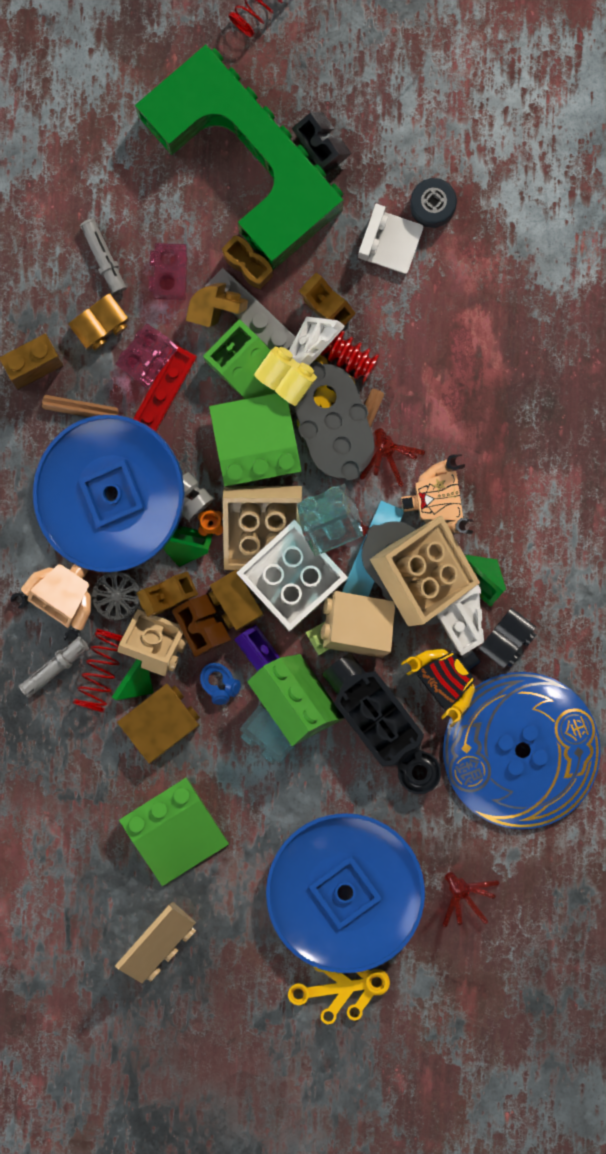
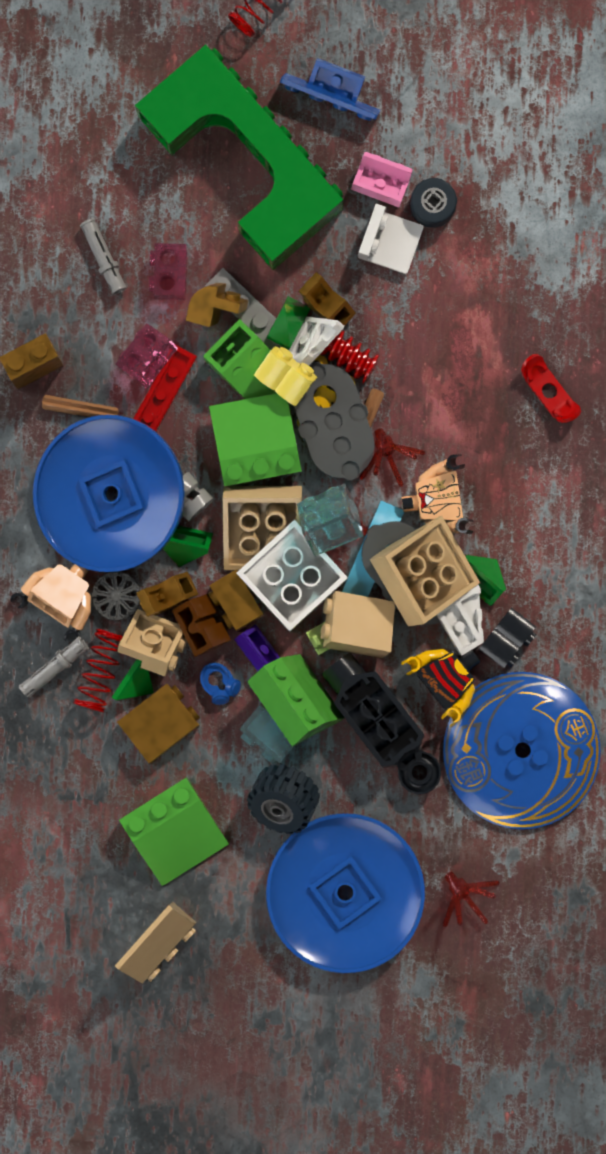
(99, 322): pearl gold brick -> none
(210, 516): orange plate -> none
(241, 258): pearl gold brick -> none
(283, 798): none -> black wheel
(288, 322): none -> green slope
(320, 144): black brick -> none
(335, 86): none -> blue bracket
(345, 988): yellow plant -> none
(382, 179): none -> bright pink bracket
(537, 375): none -> red piece

